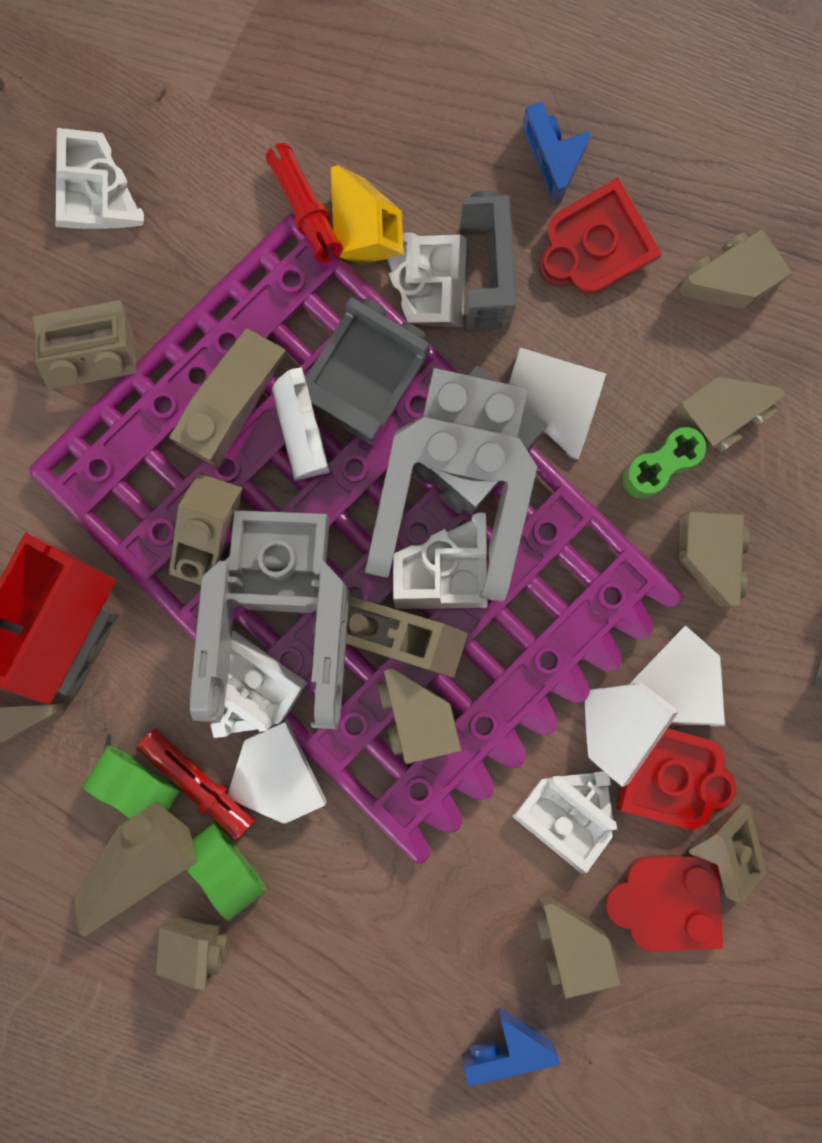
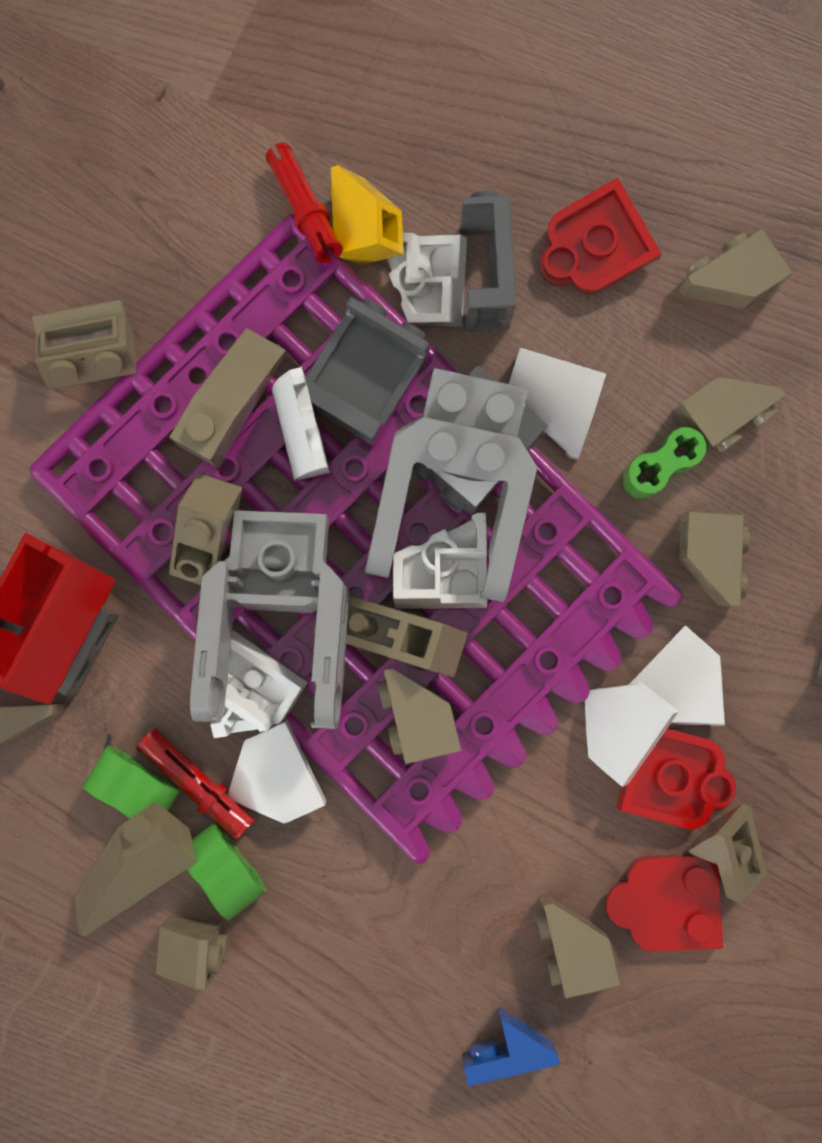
(90, 185): white slope -> none
(555, 159): blue slope -> none
(570, 816): white slope -> none

